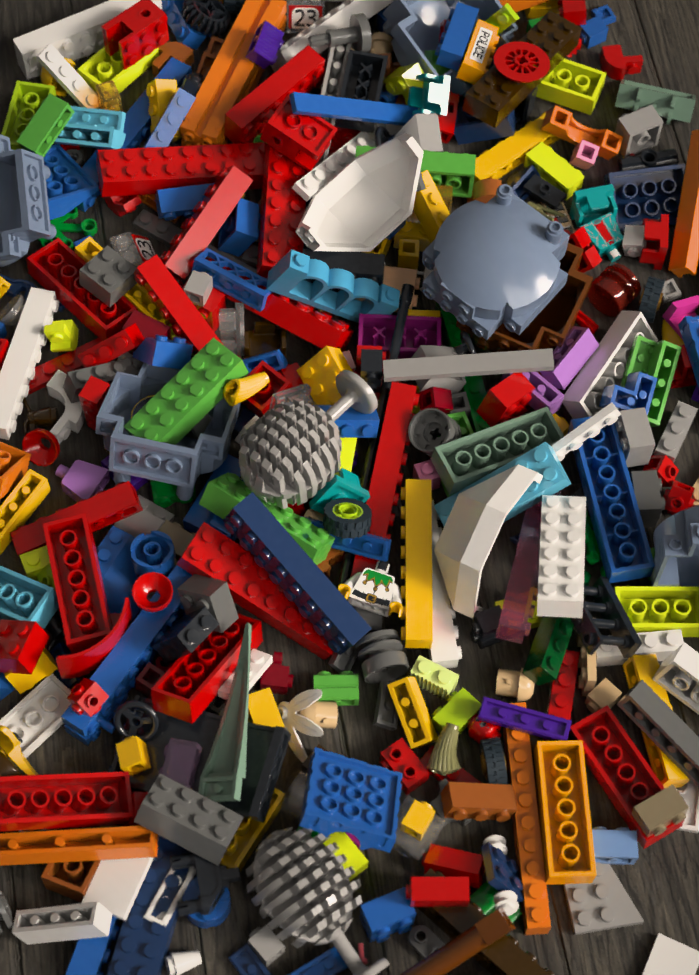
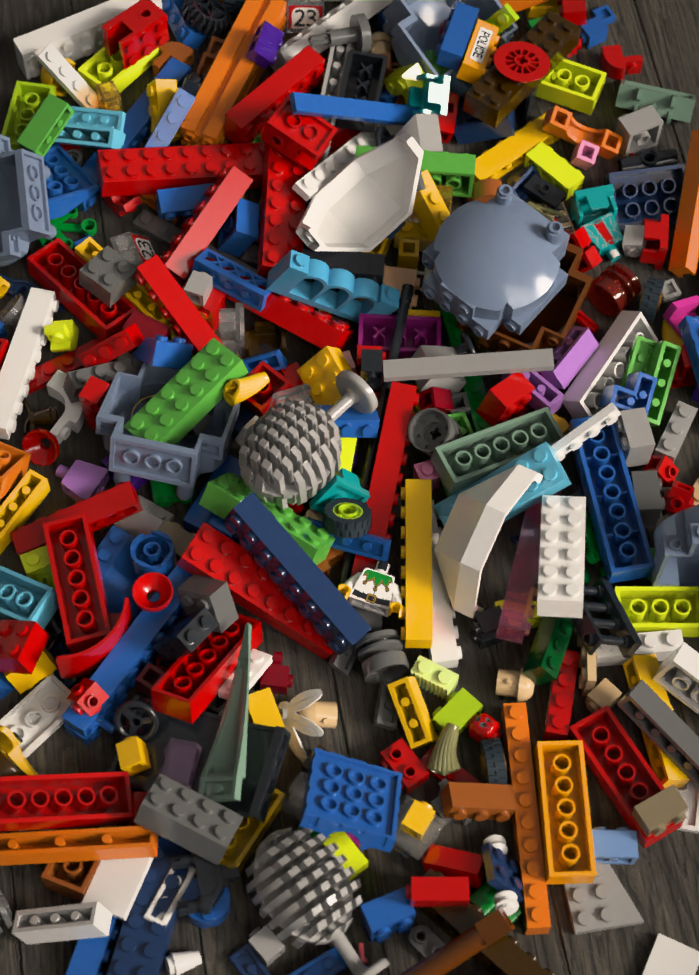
(341, 687): bright green brick -> none
(524, 720): dark purple tile -> none

